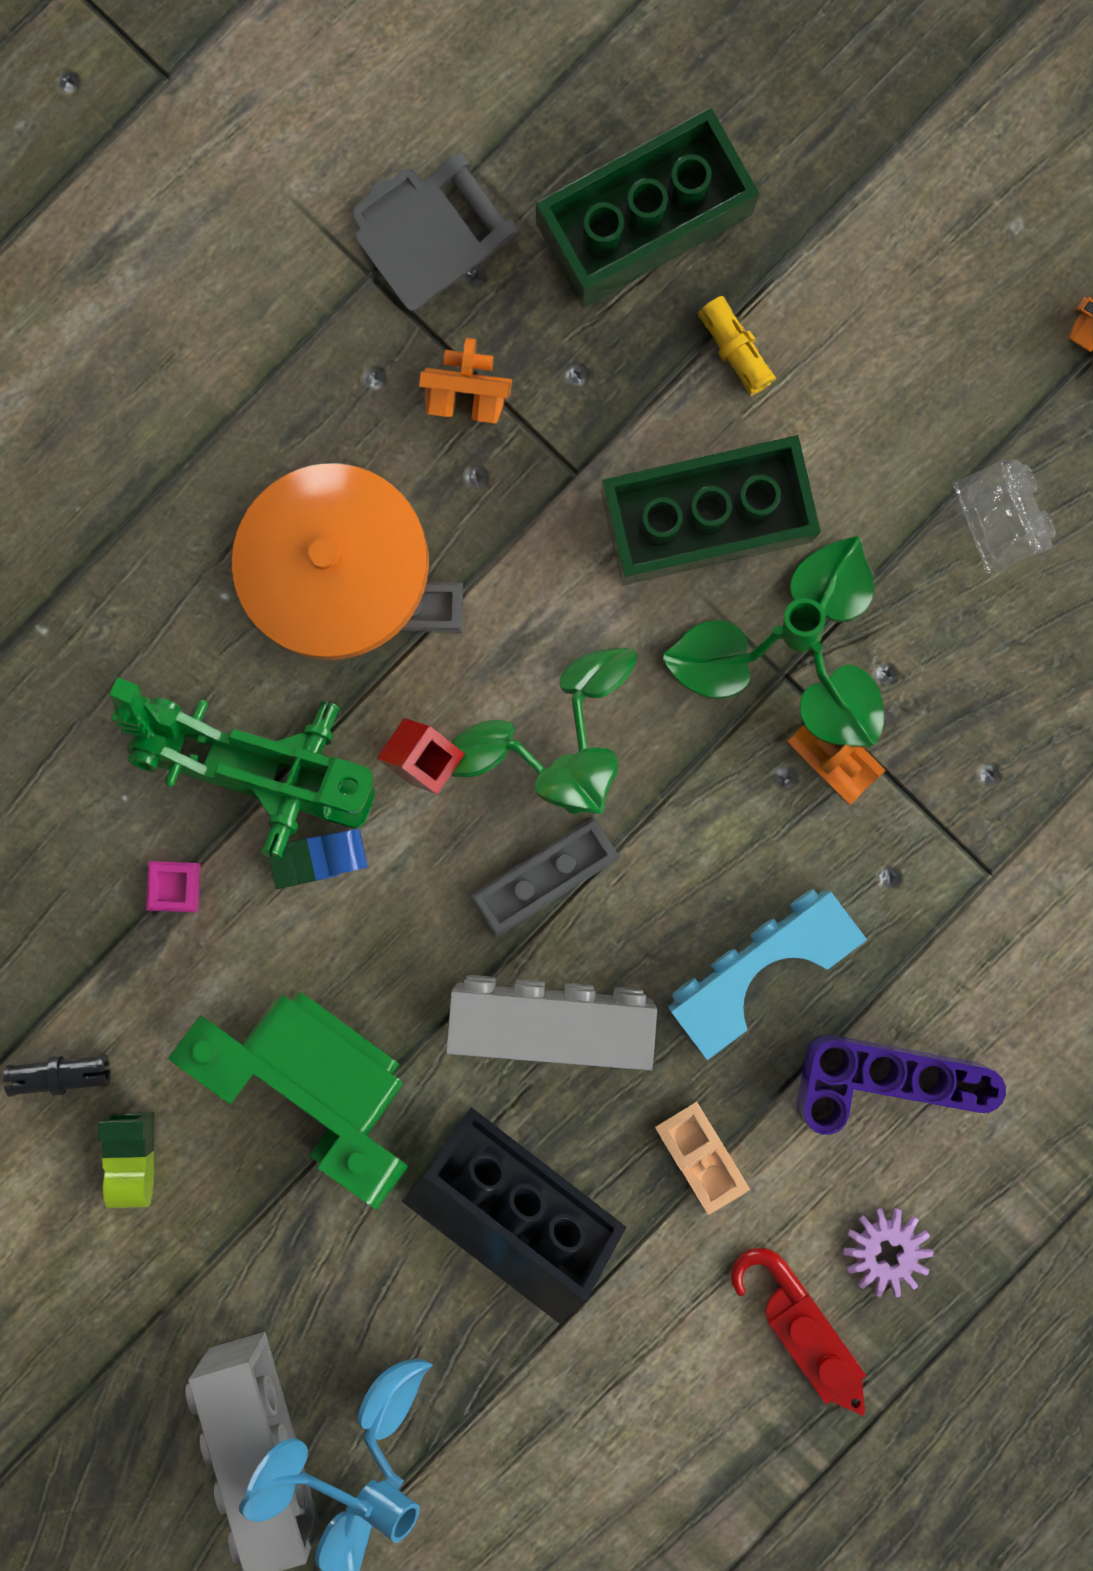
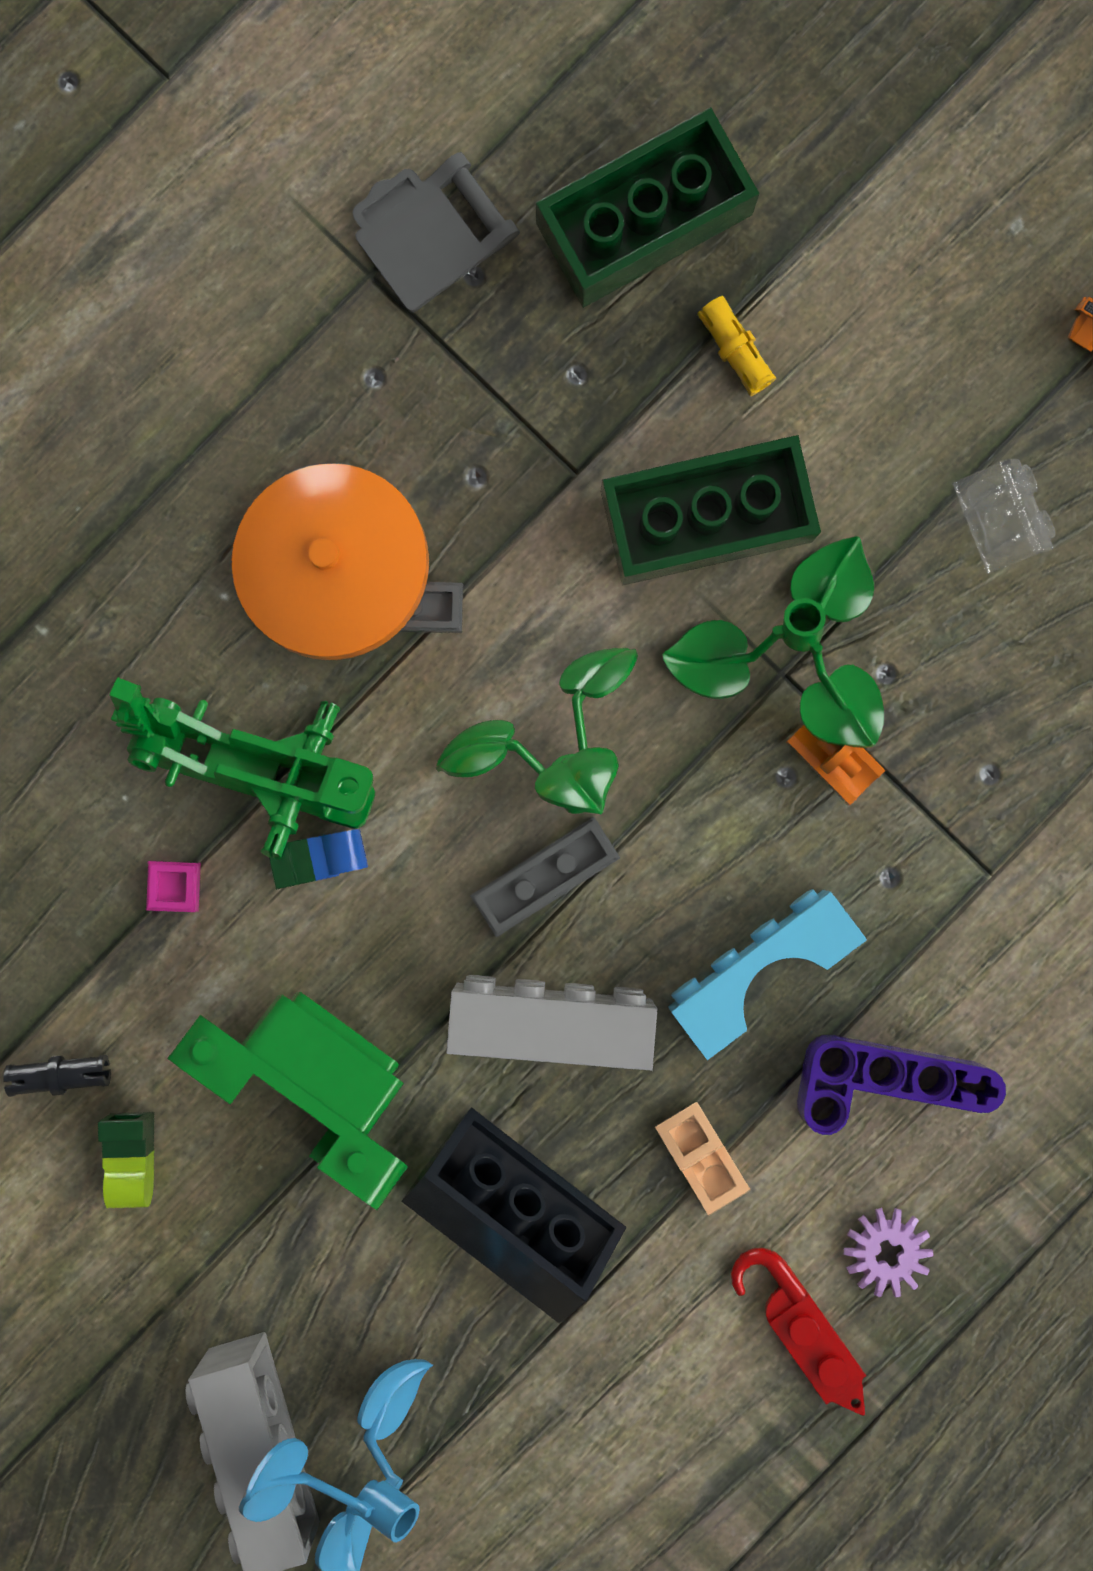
(421, 755): red brick -> none
(443, 385): orange hips -> none

